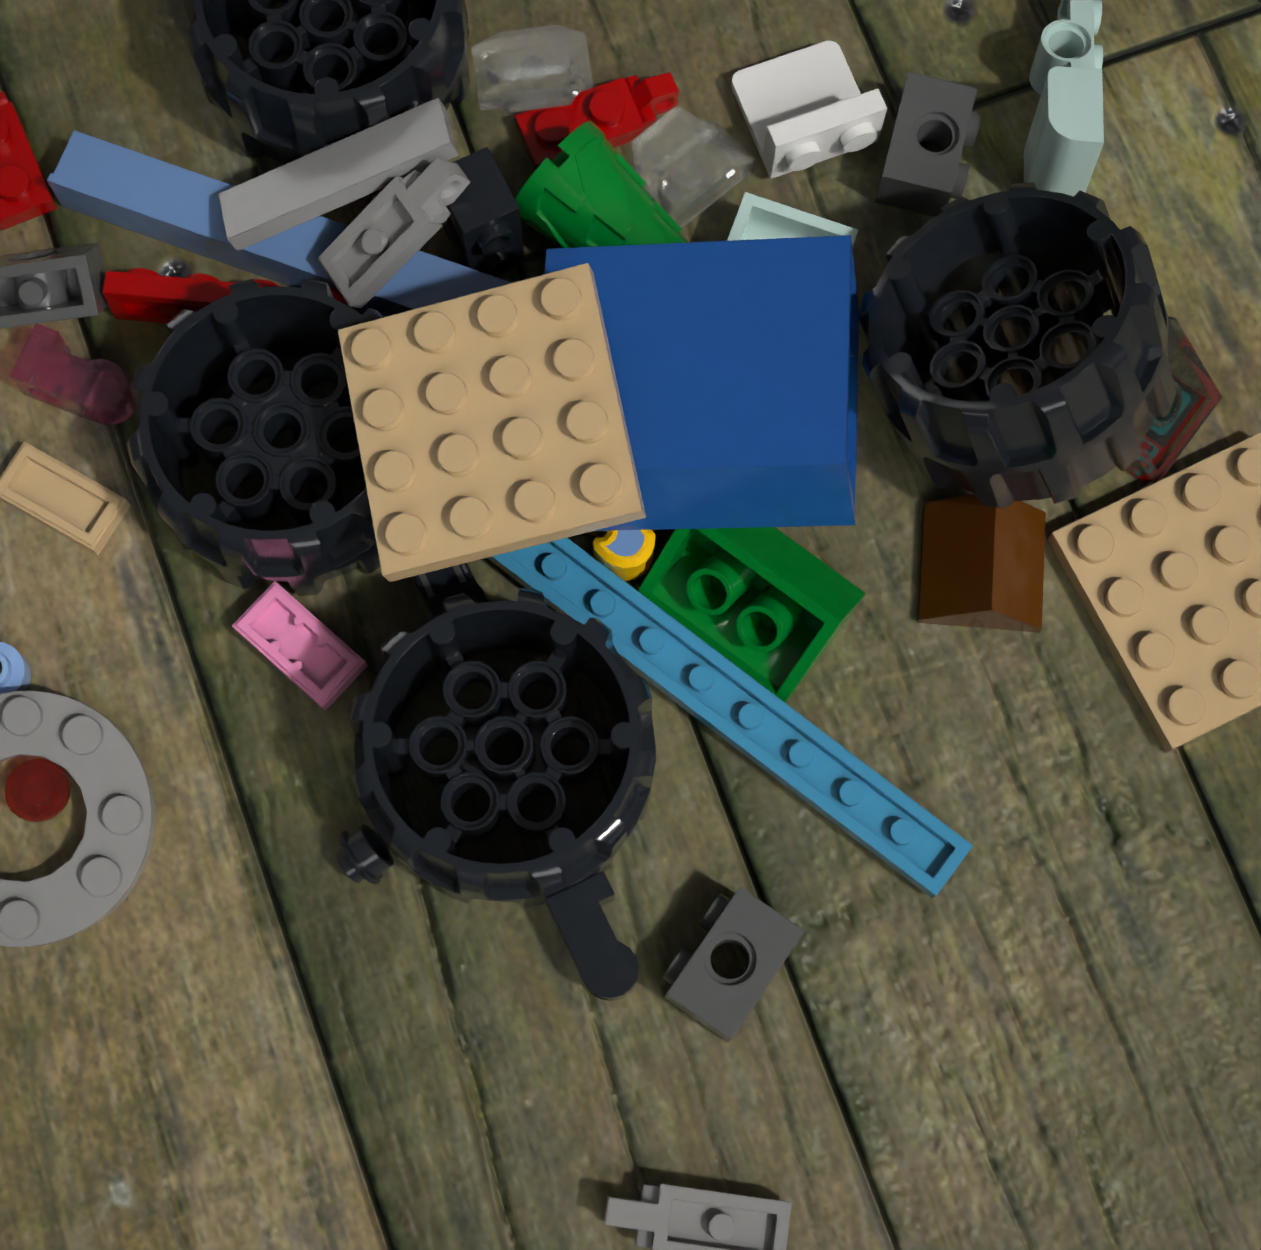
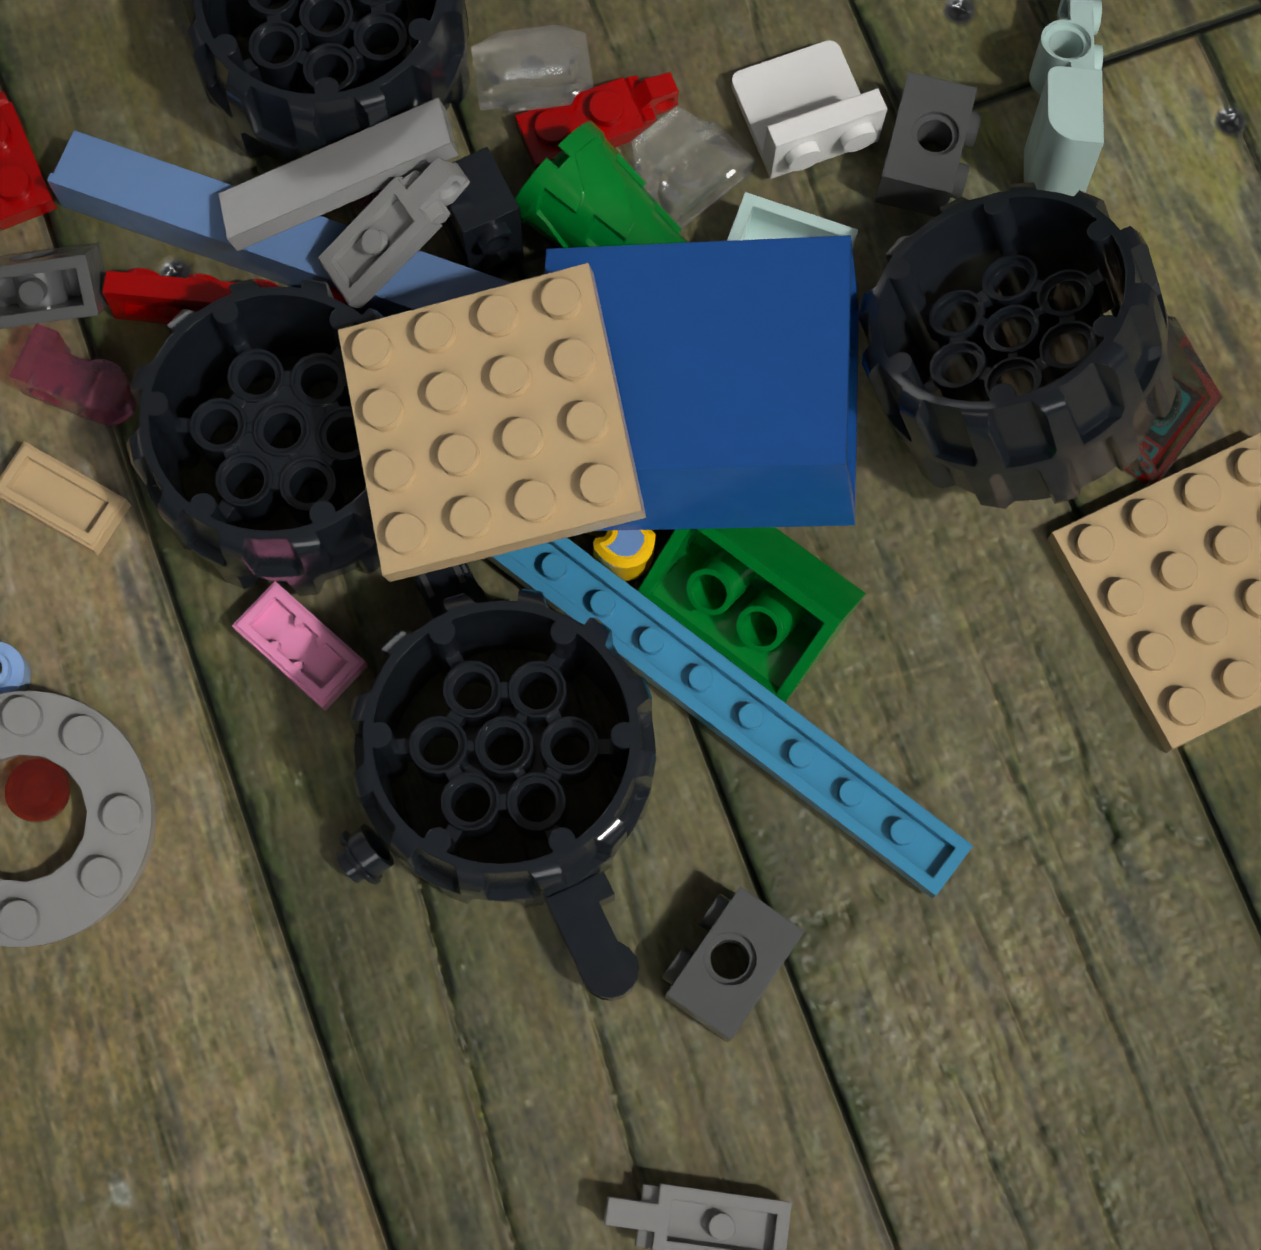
(982, 565): reddish brown slope -> none

